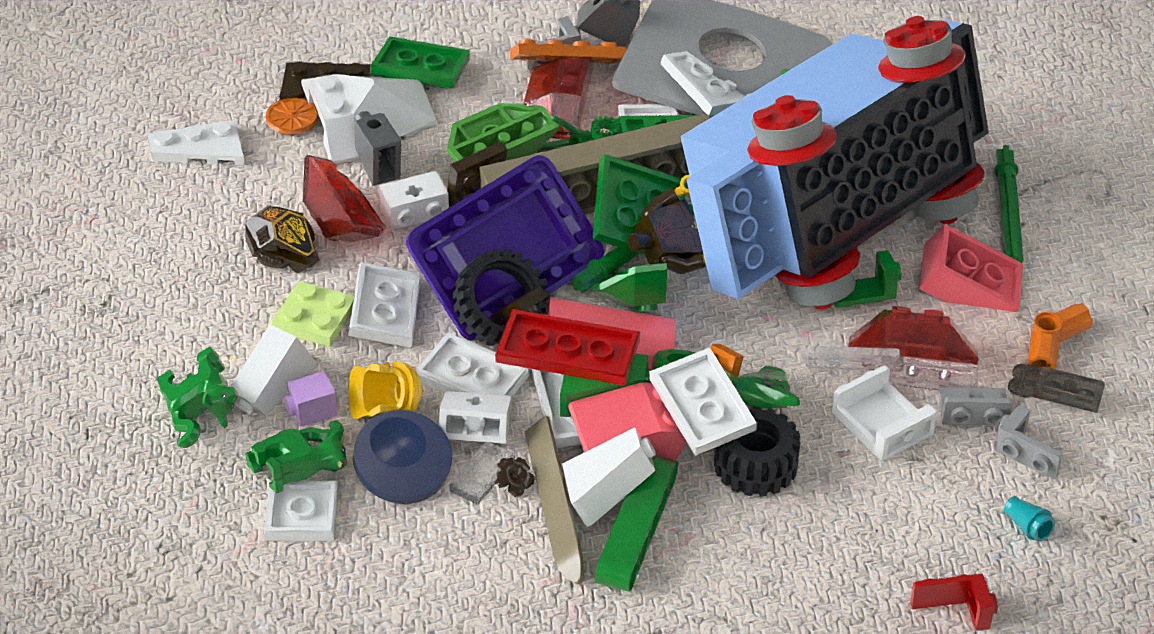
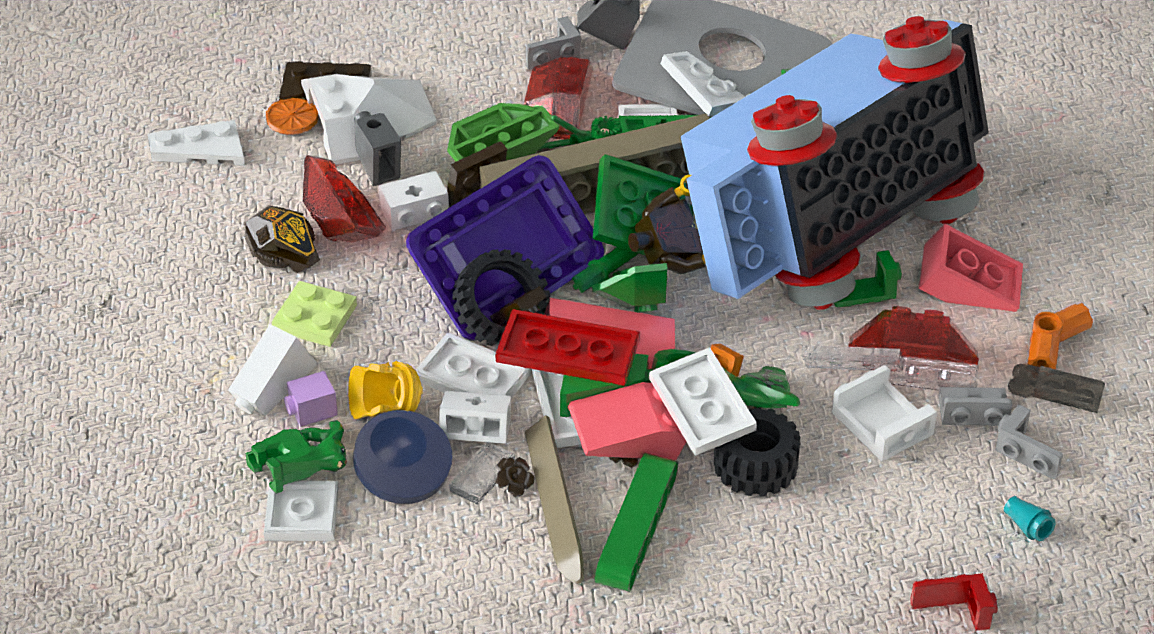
(196, 395): green animal -> none
(385, 305): white tile -> none
(420, 61): green plate -> none
(530, 51): orange plate -> none
(608, 474): white slope -> none
(1006, 172): green axle -> none

